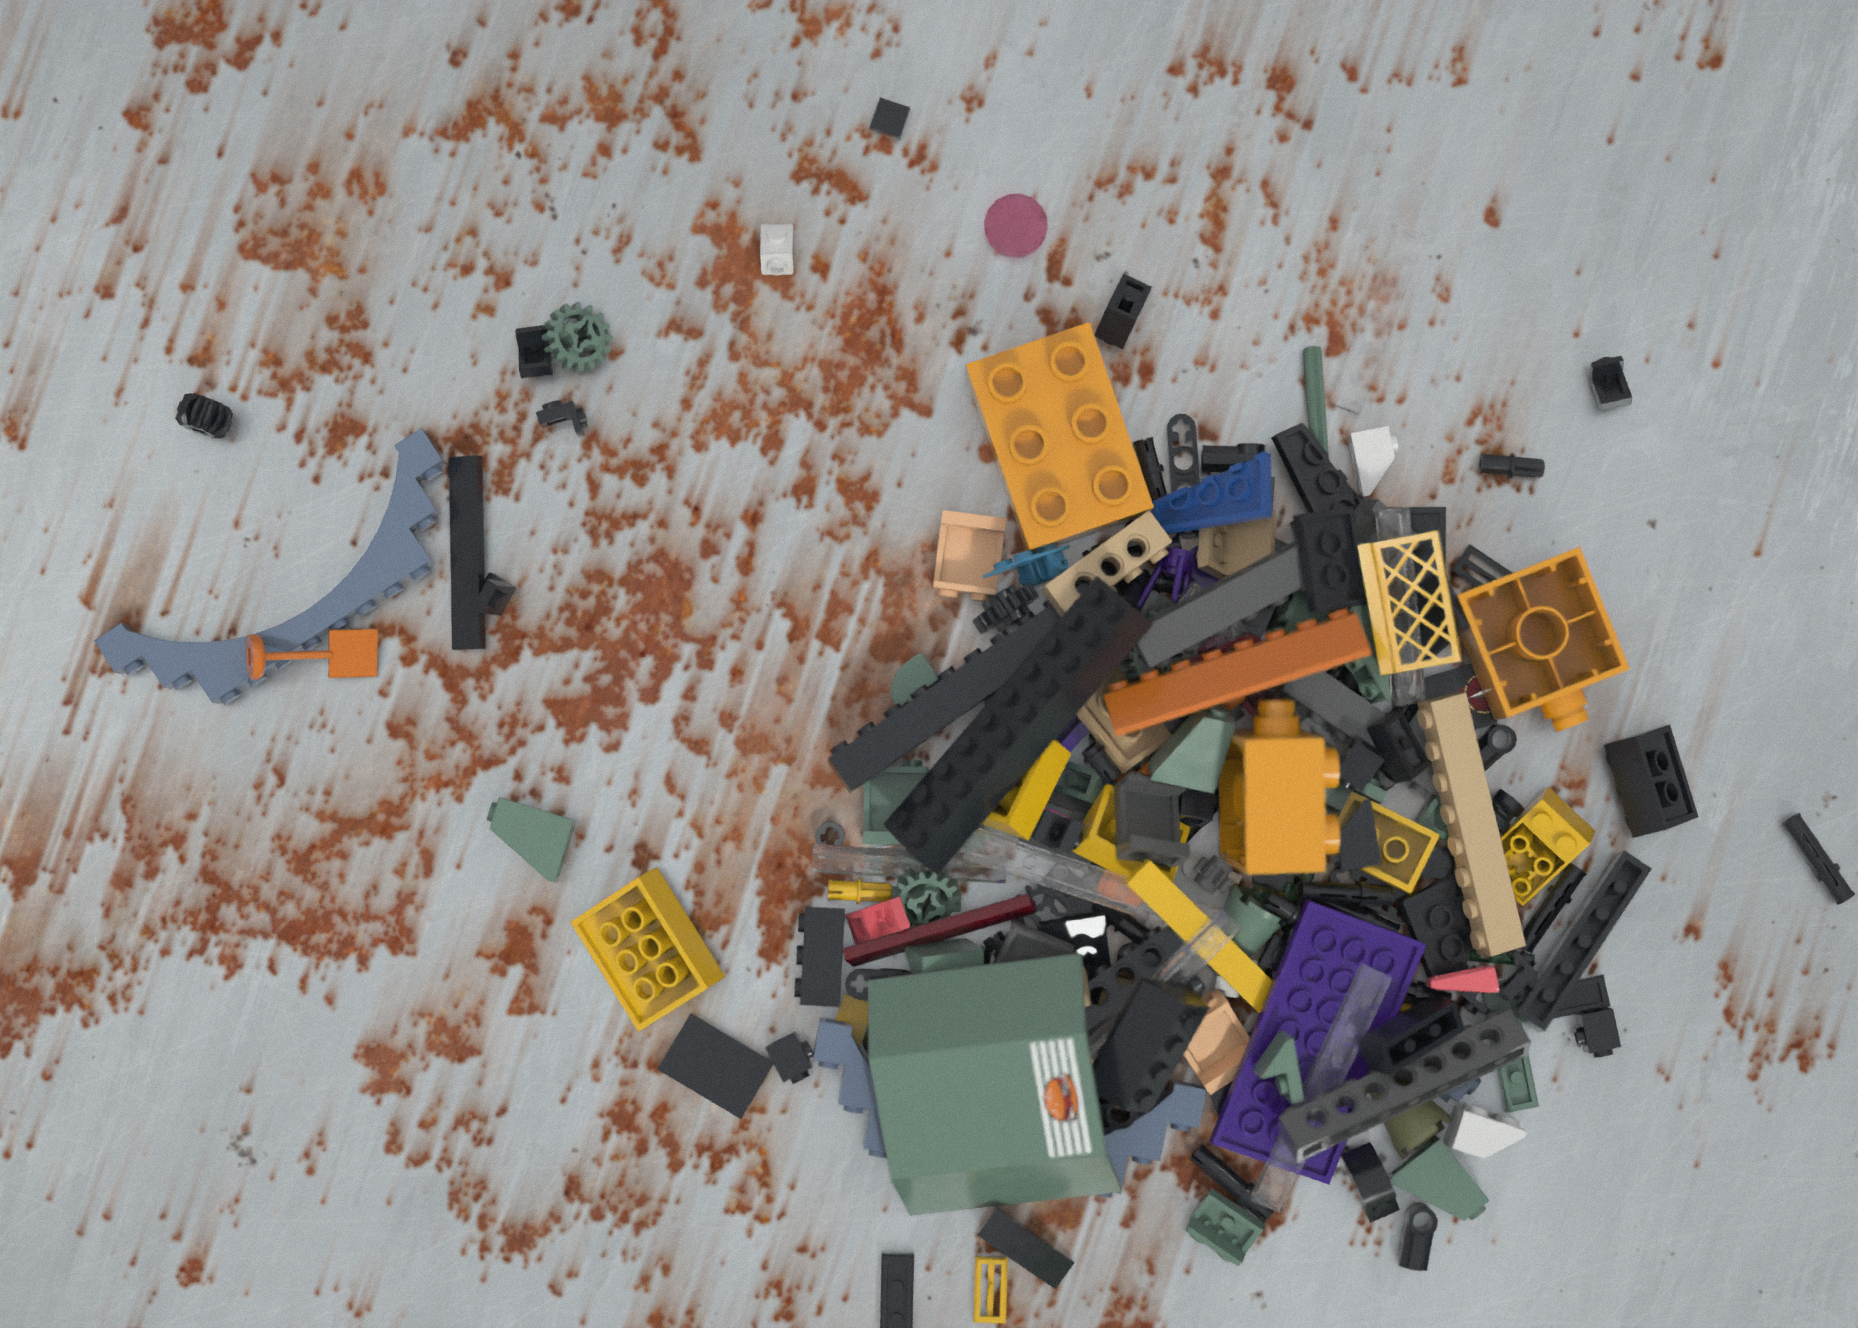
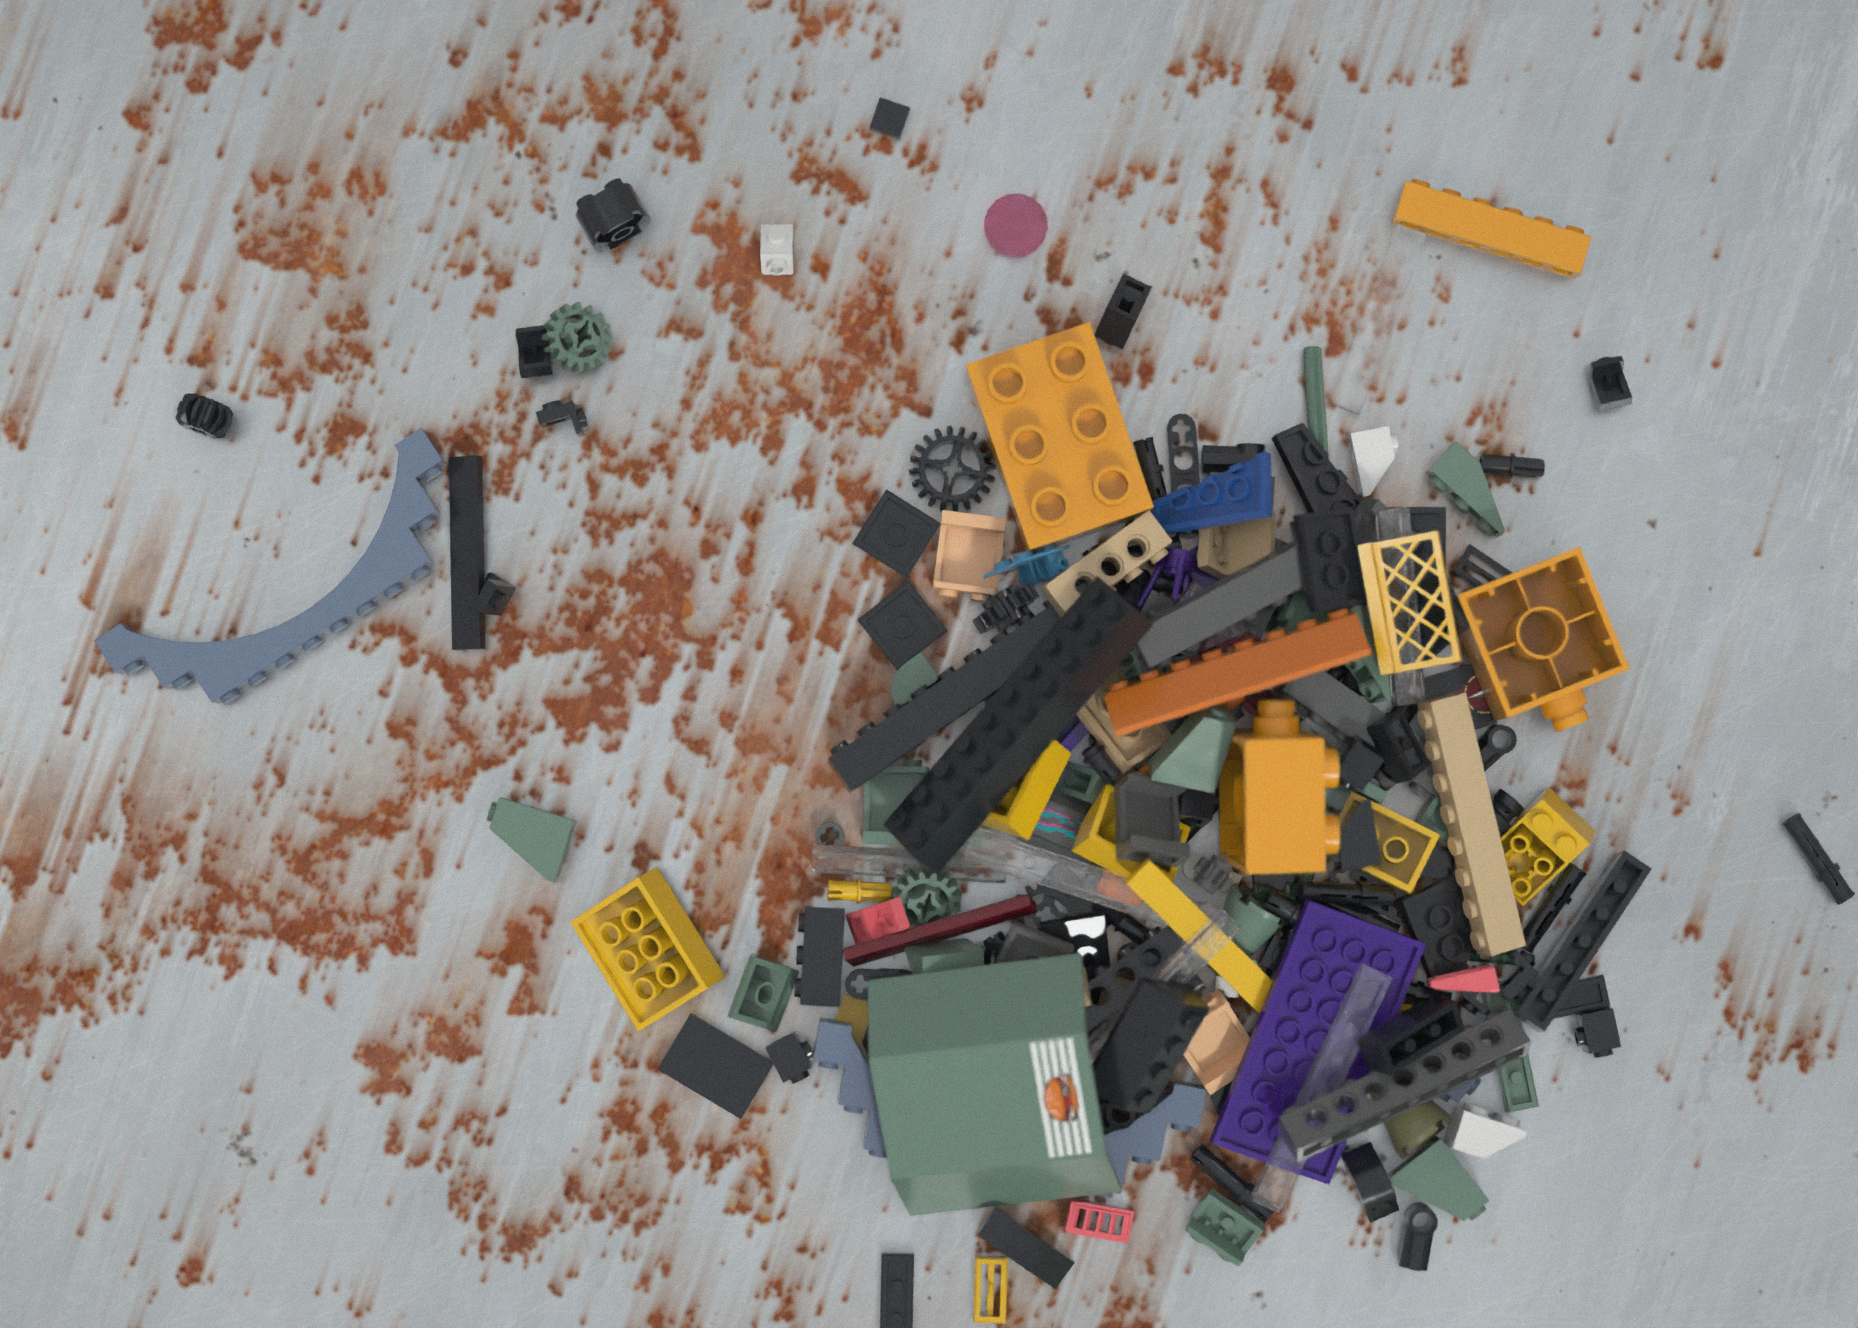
(348, 654): orange piece -> none
(611, 215): none -> black brick
(763, 993): none -> sand green slope
(896, 533): none -> black tile
(902, 625): none -> black tile
(966, 474): none -> black gear
(1058, 832): black bracket -> none
(1072, 1217): none -> coral slope
(1281, 1060): sand green slope -> none
(1465, 481): none -> sand green slope
(1491, 229): none -> light orange brick
(1651, 781): black slope -> none

